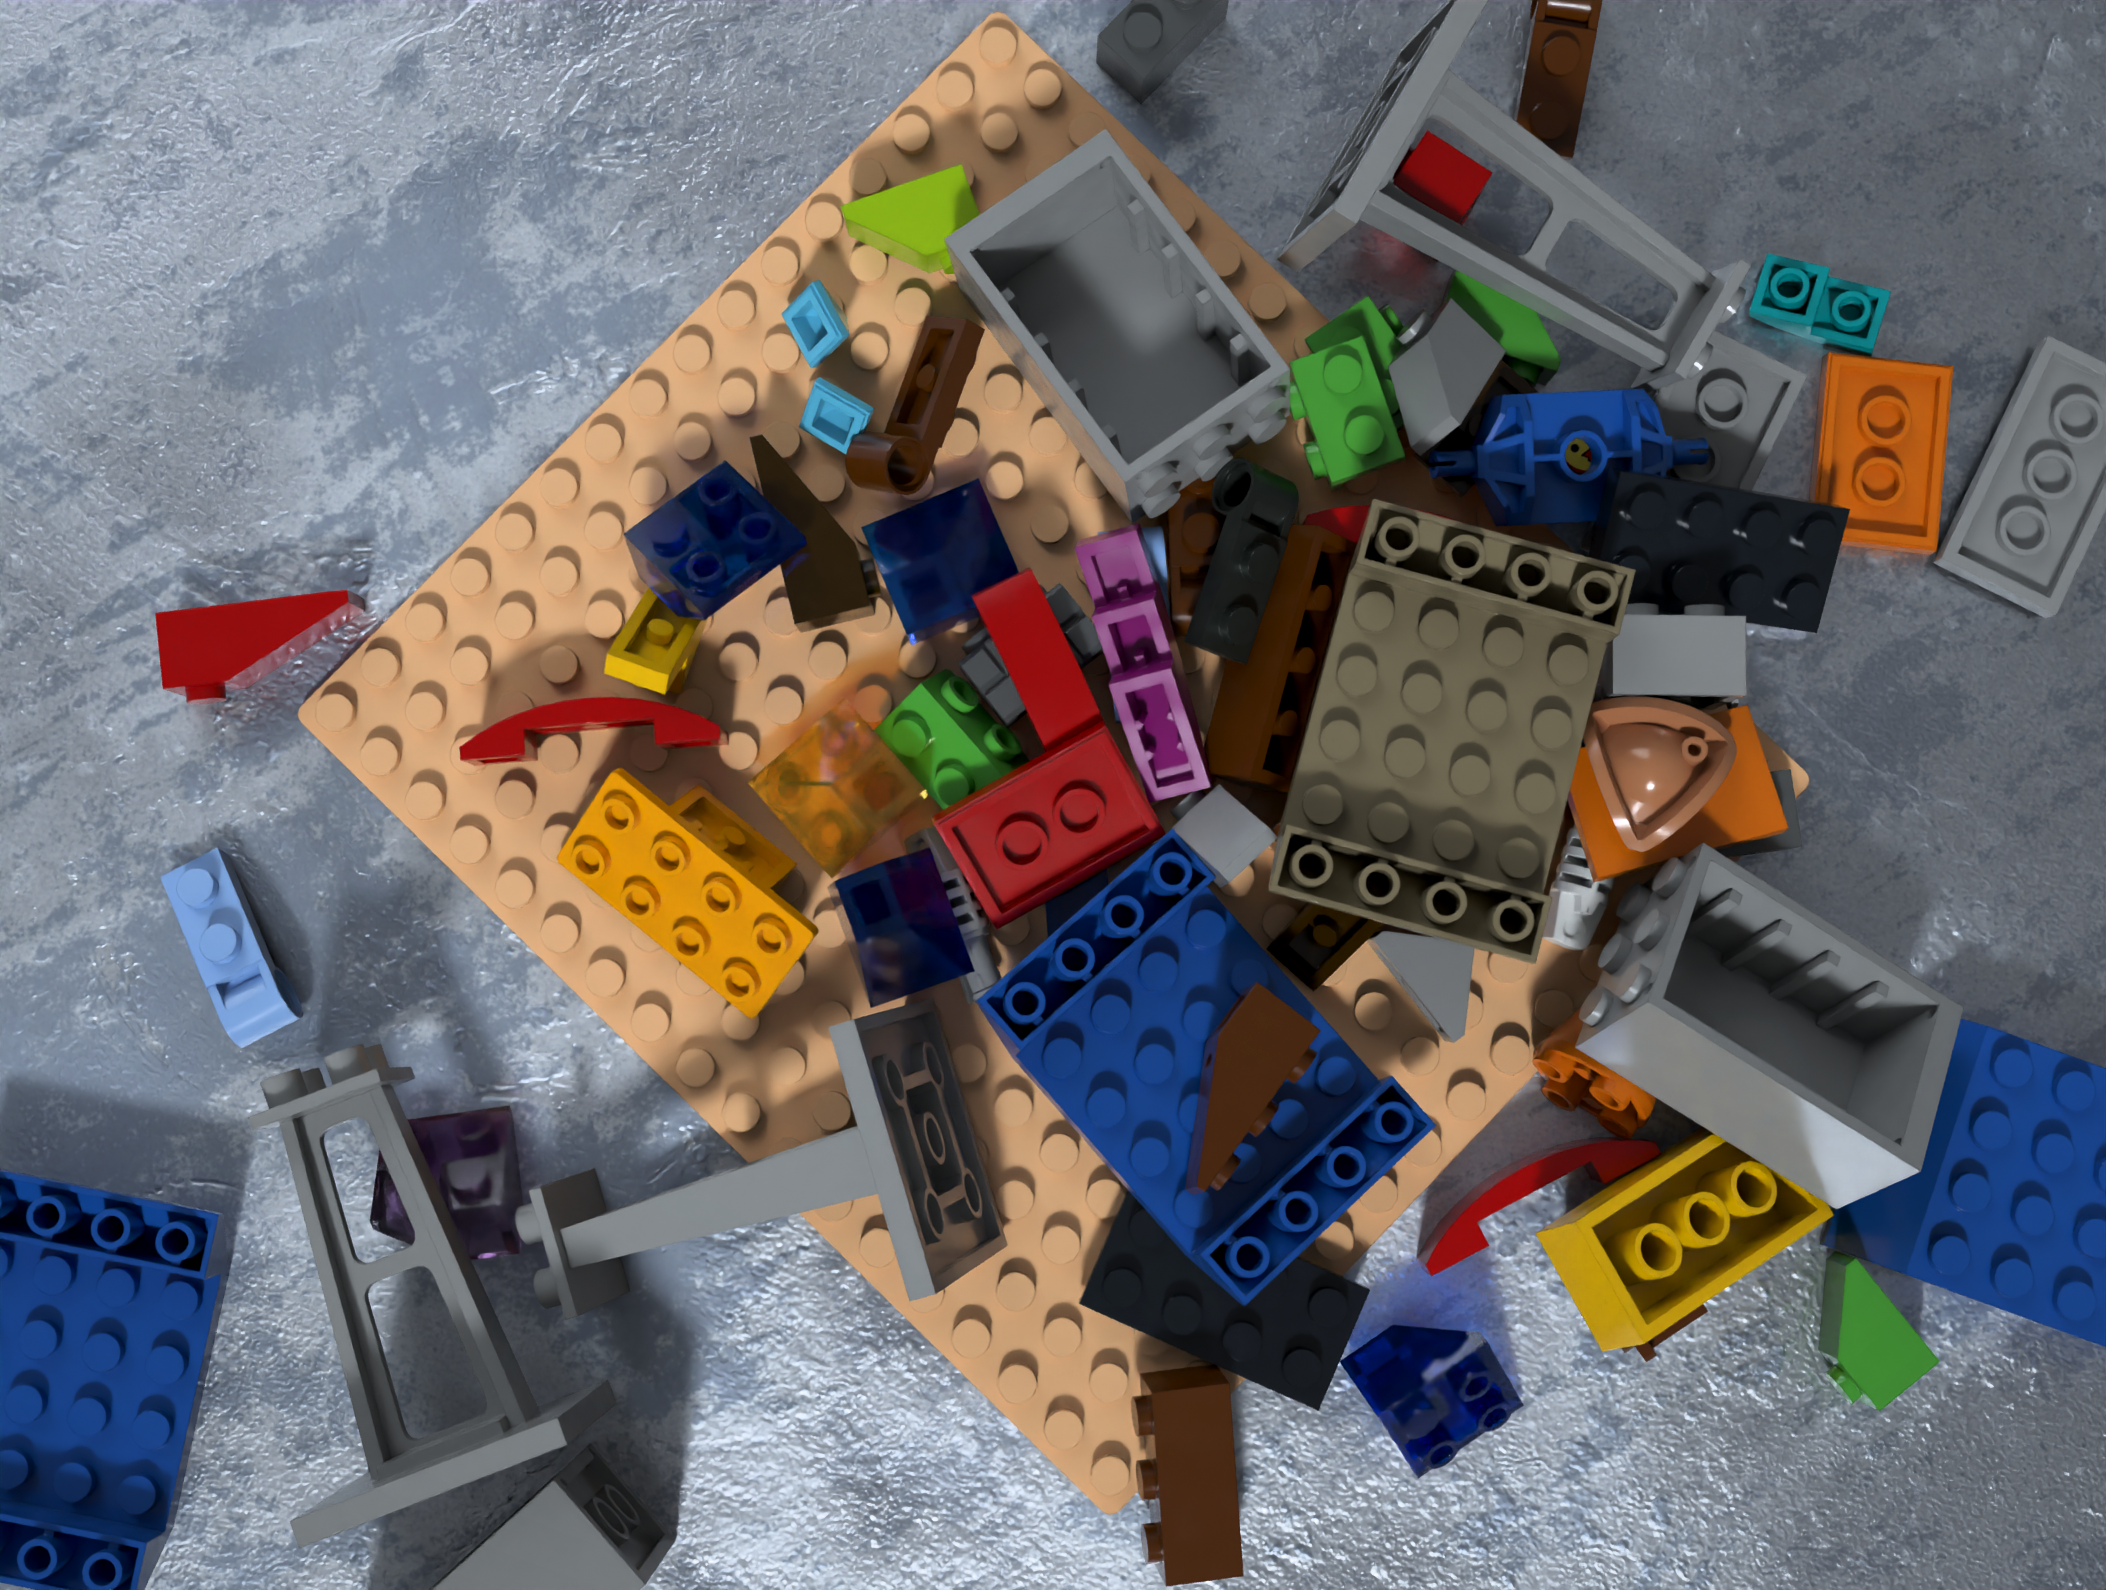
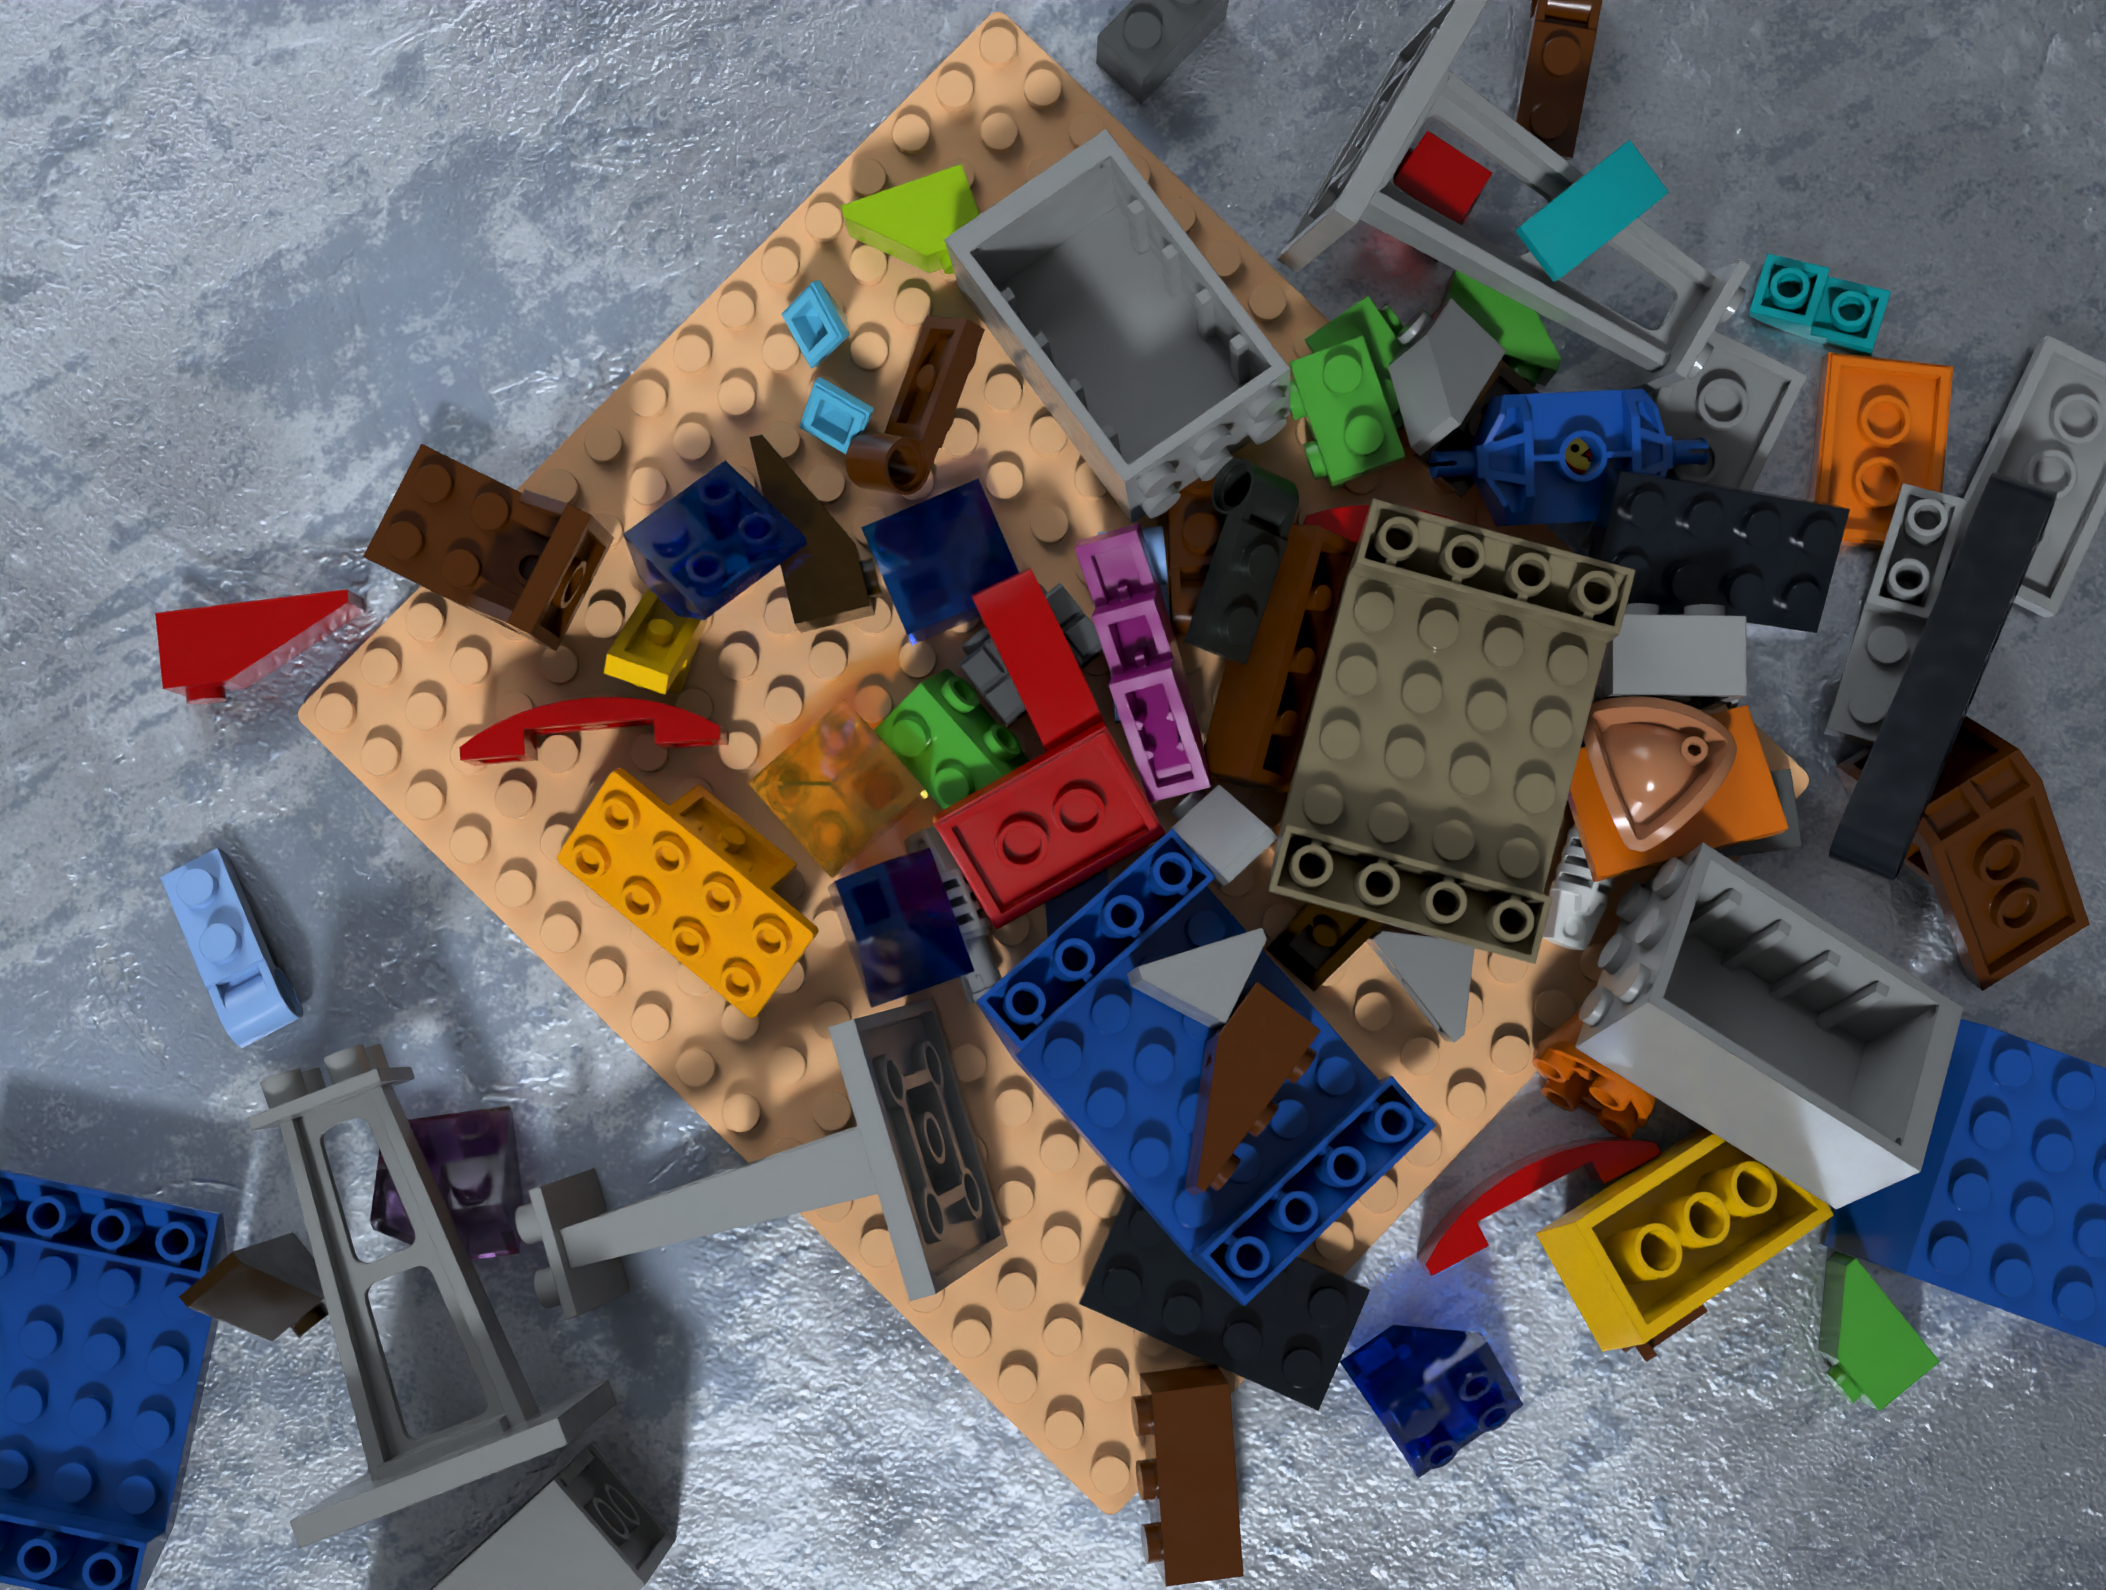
(263, 1290): none -> dark brown slope
(490, 546): none -> reddish brown bracket
(1204, 979): none -> light grey slope
(1591, 211): none -> teal slope
(1895, 610): none -> light grey slope
(1942, 677): none -> black beam
(1992, 856): none -> reddish brown bracket

